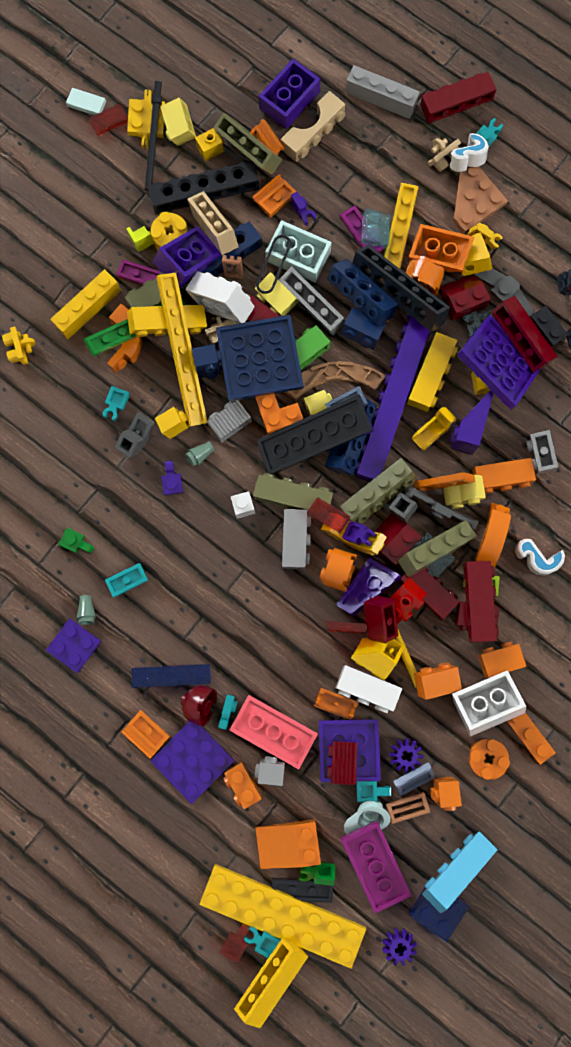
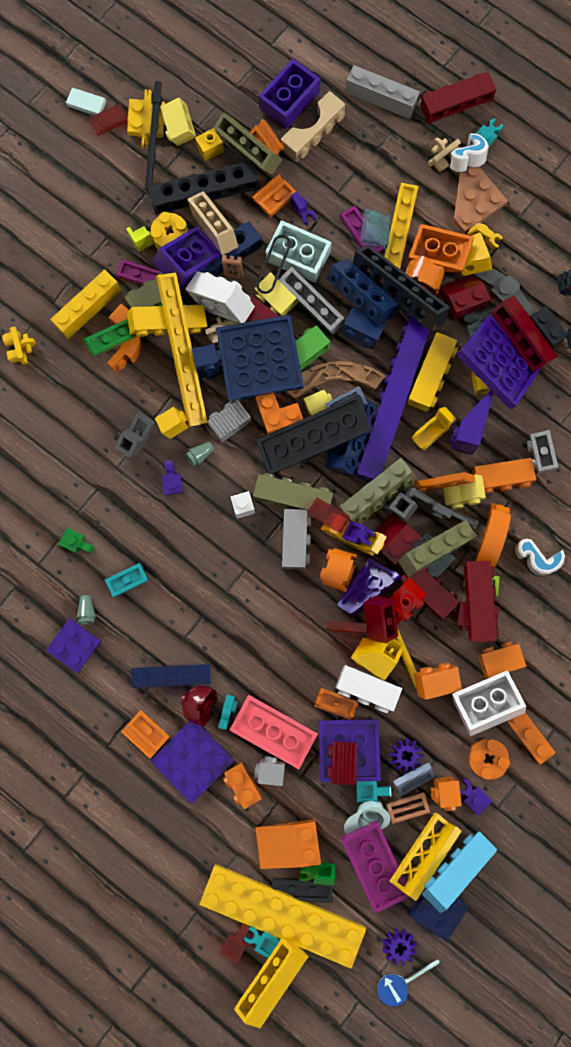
(115, 400): teal plate -> none
(394, 989): none -> blue piece
(430, 861): none -> yellow fence
(475, 798): none -> dark purple plate

